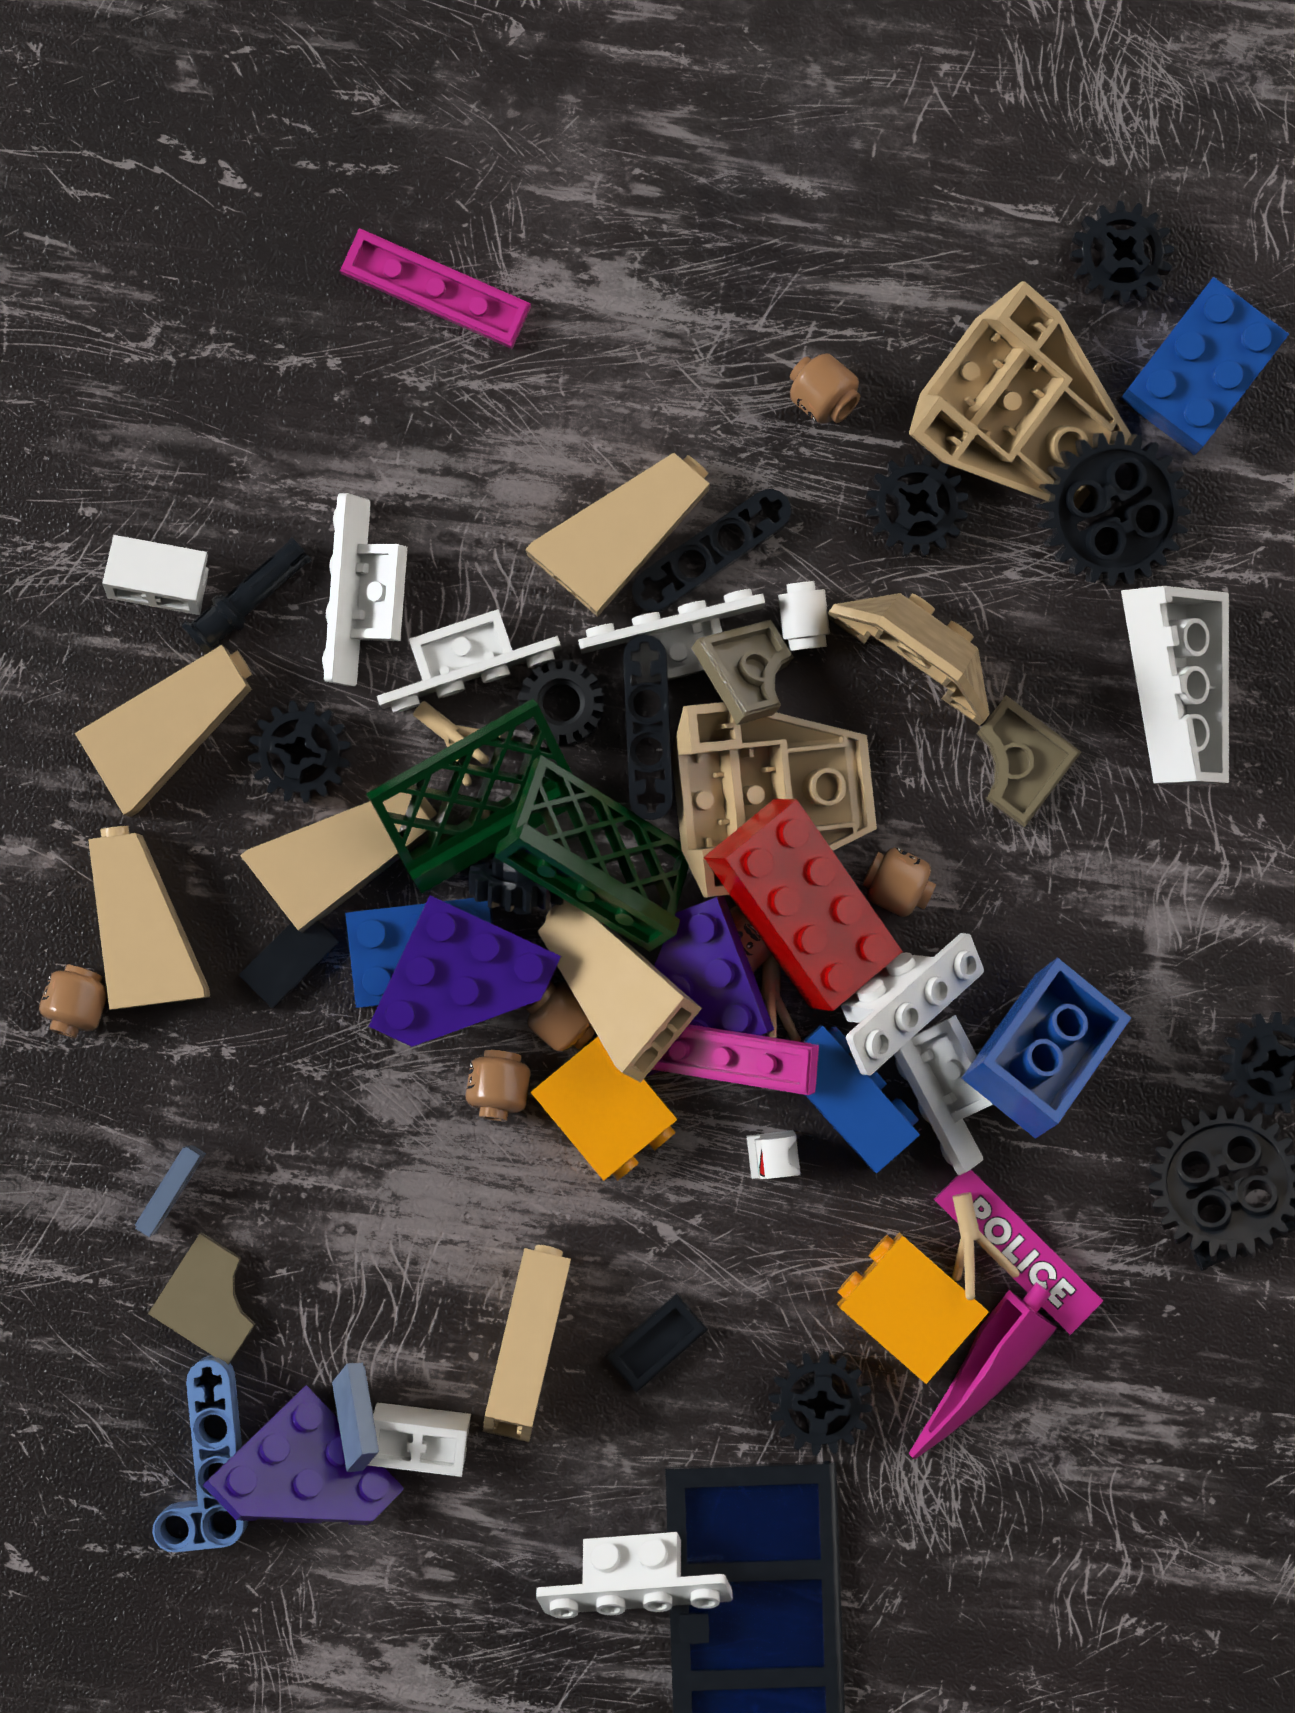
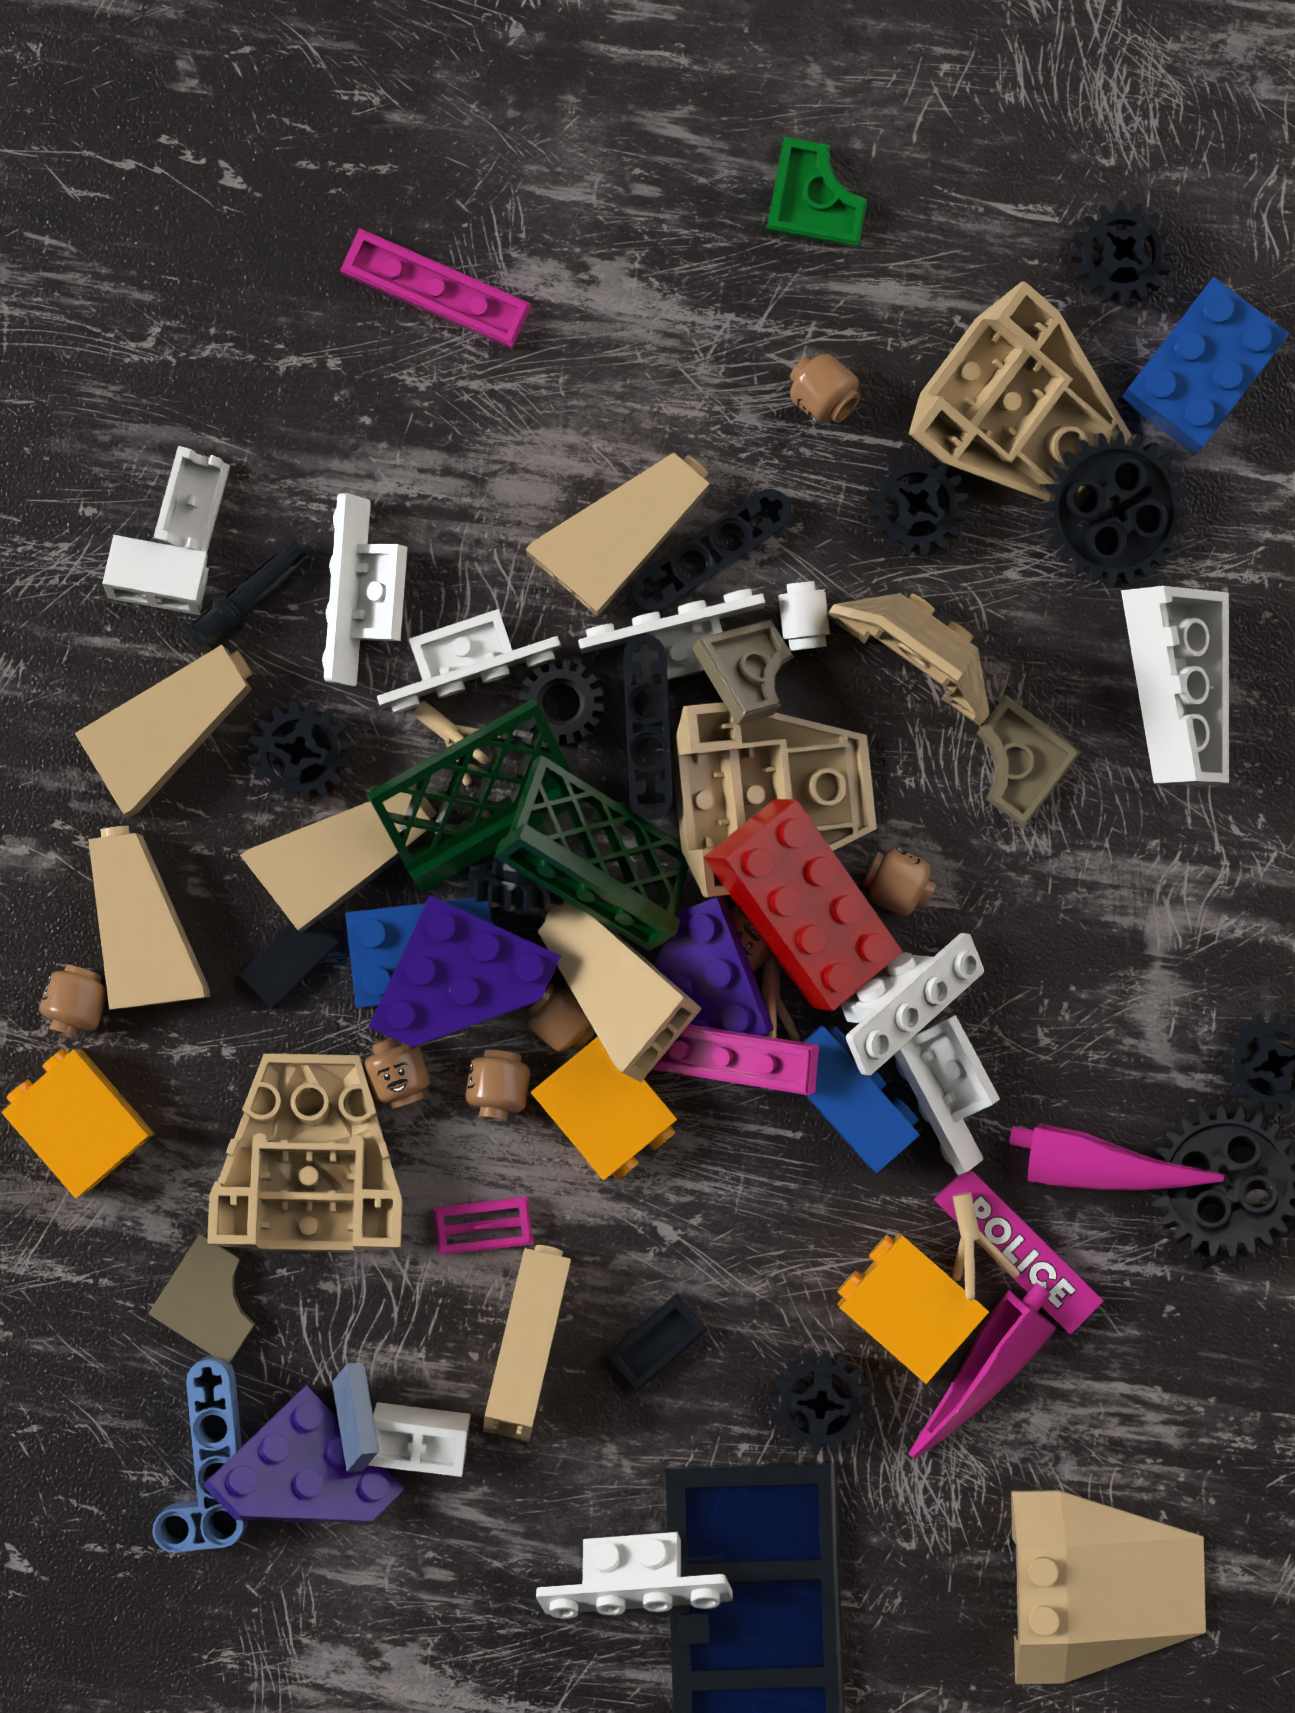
(76, 1121): none -> light orange brick
(169, 1190): sand blue tile -> none
(191, 500): none -> white hinge
(307, 1163): none -> tan wedge
(396, 1073): none -> medium nougat head
(523, 1220): none -> dark pink tile
(773, 1155): white leg -> none
(811, 200): none -> green tile
(1046, 1048): blue brick -> none
(1087, 1162): none -> dark pink piece
(1098, 1586): none -> tan wedge

